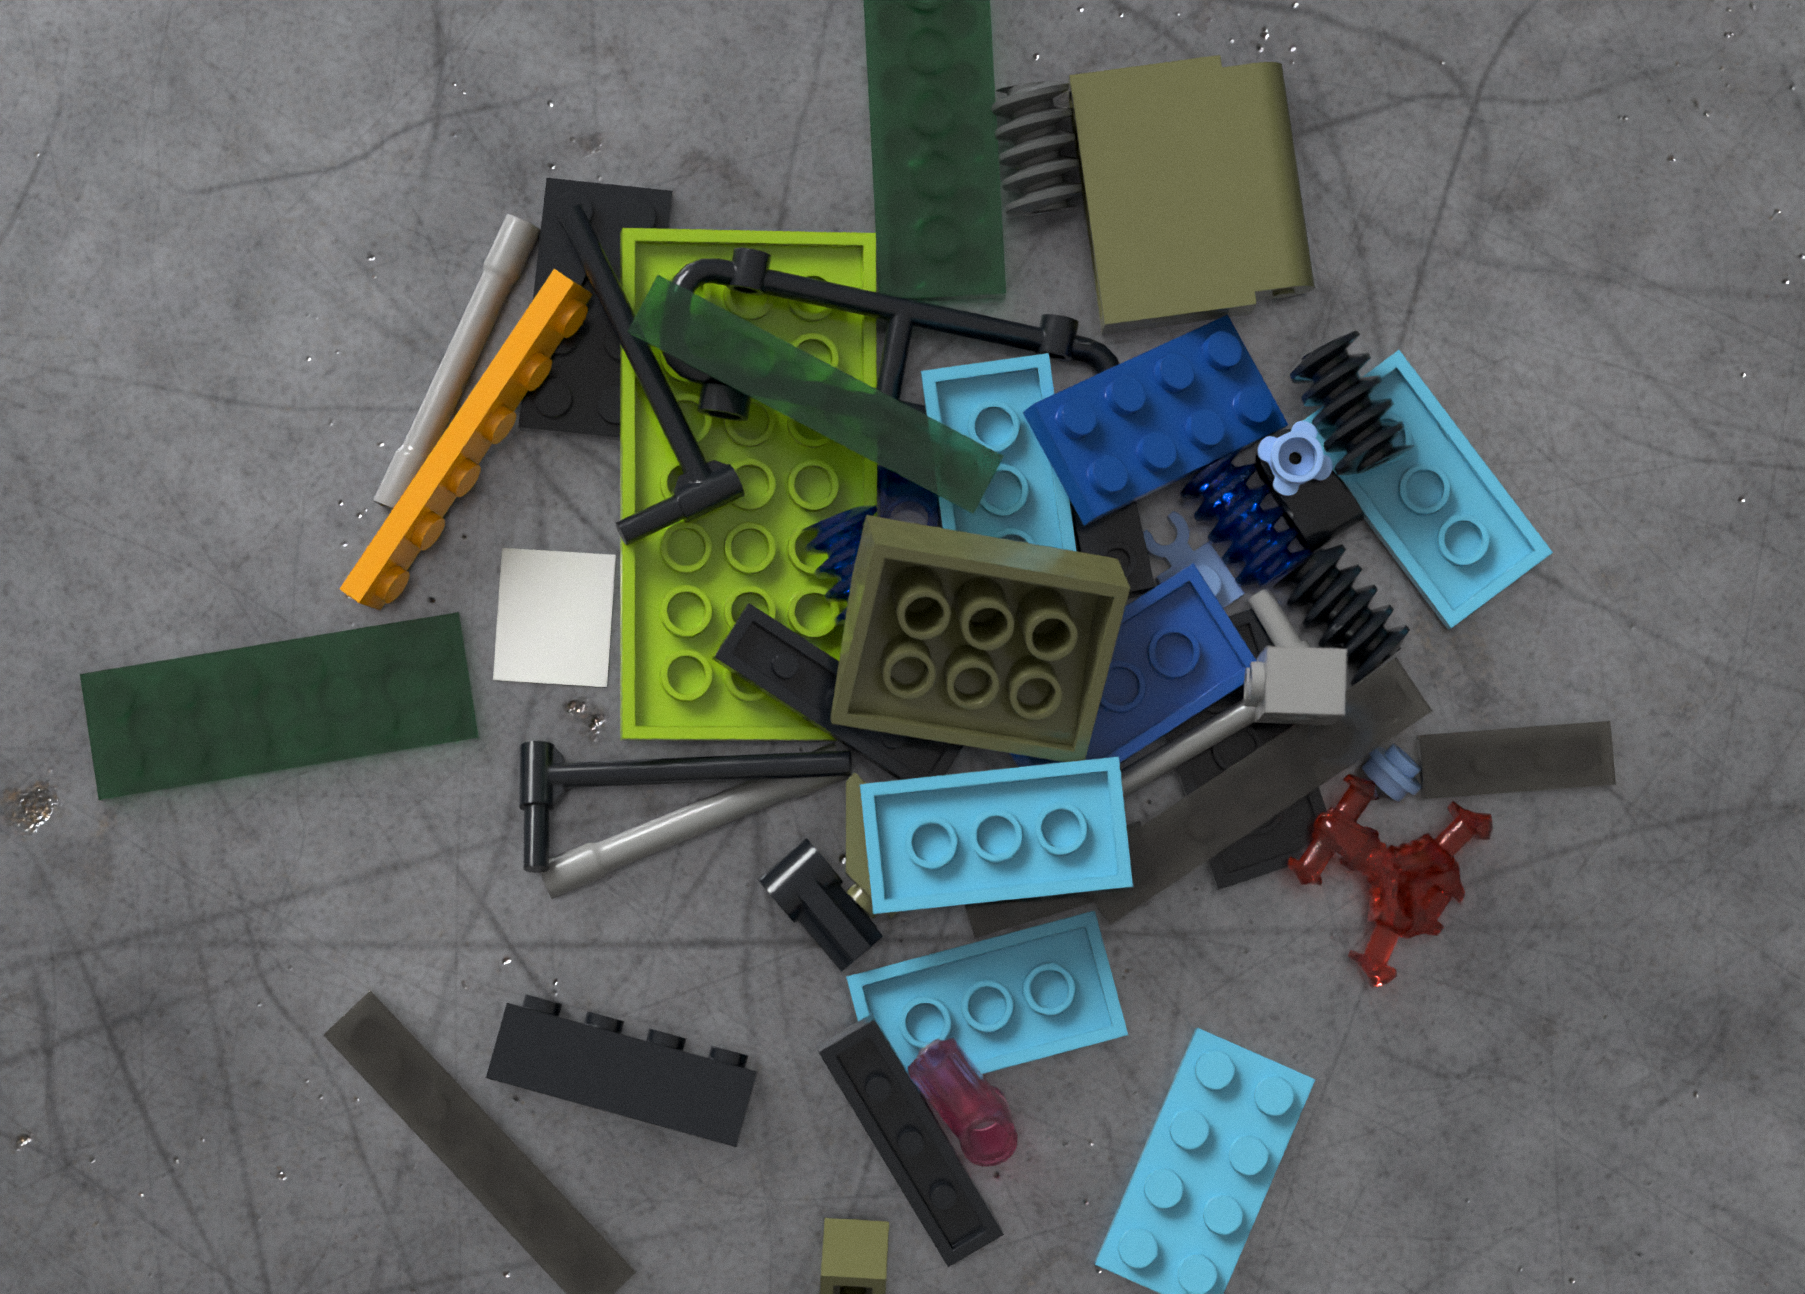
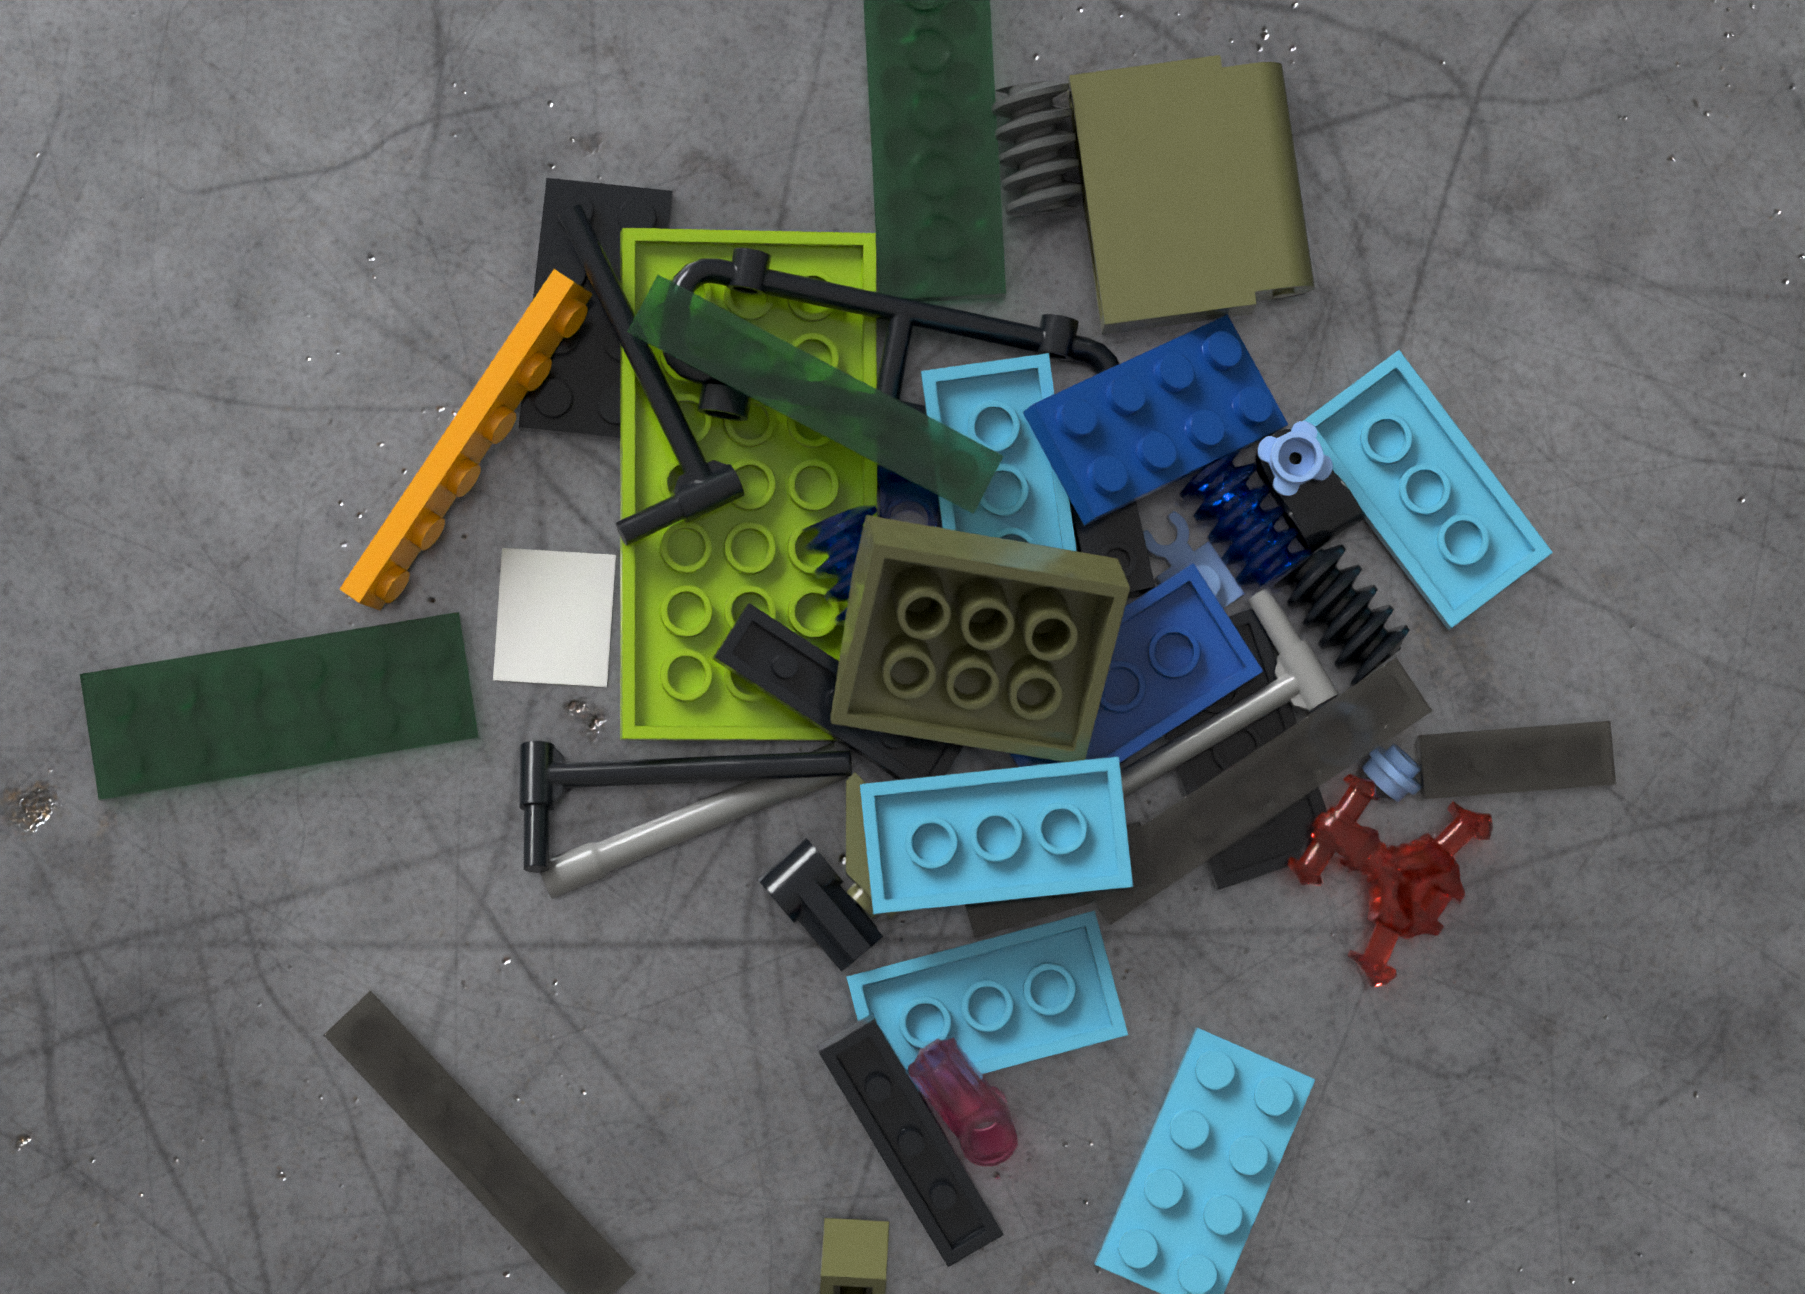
(500, 272): light grey piece -> none
(623, 1073): black brick -> none
(1297, 685): light grey brick -> none
(1348, 406): black piece -> none

